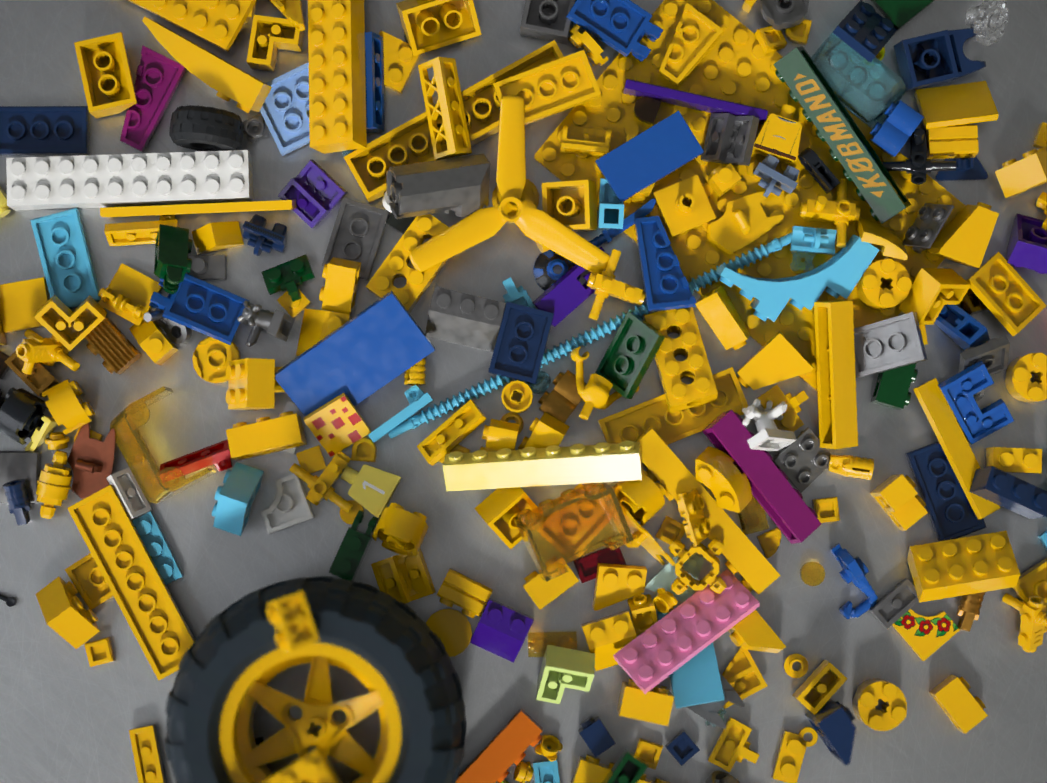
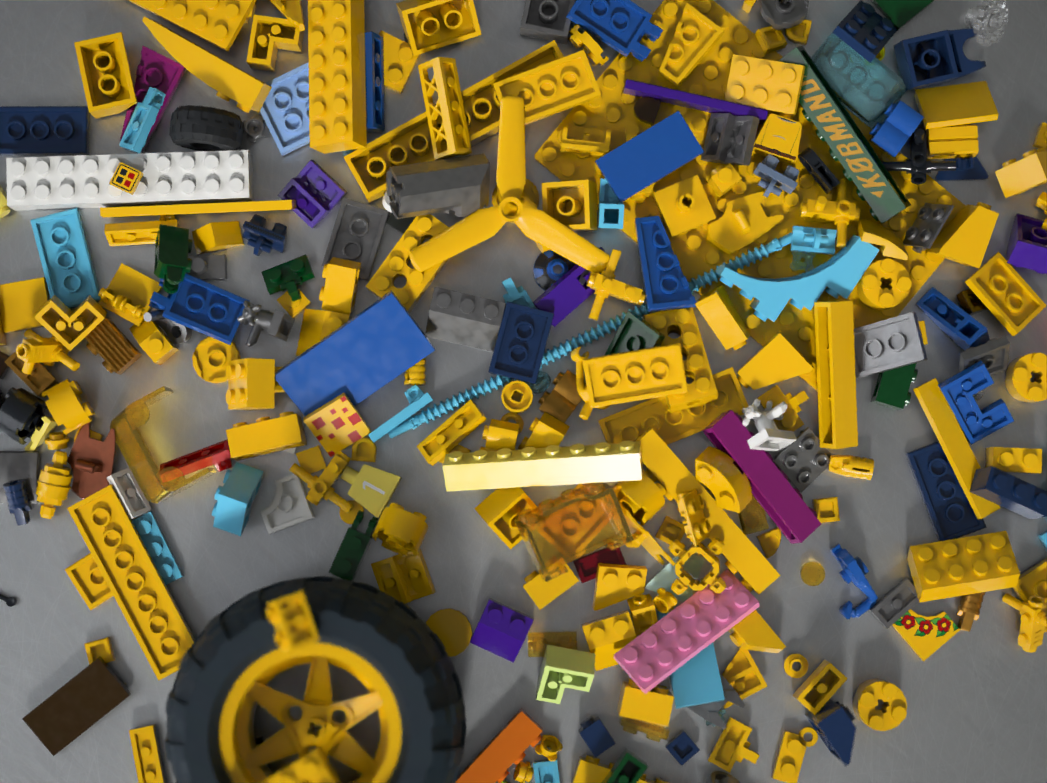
(66, 612): yellow brick -> none
(76, 706): none -> dark brown tile
(126, 178): none -> yellow tile
(142, 121): none -> medium azure hinge
(464, 593): yellow brick -> none
(607, 235): blue sword -> none
(635, 375): none -> yellow tile
(648, 752): yellow tile -> none
(654, 731): none -> clear yellow plate
(765, 84): none -> yellow plate
(900, 500): yellow brick -> none
(932, 291): yellow brick -> none
(958, 703): yellow brick -> none

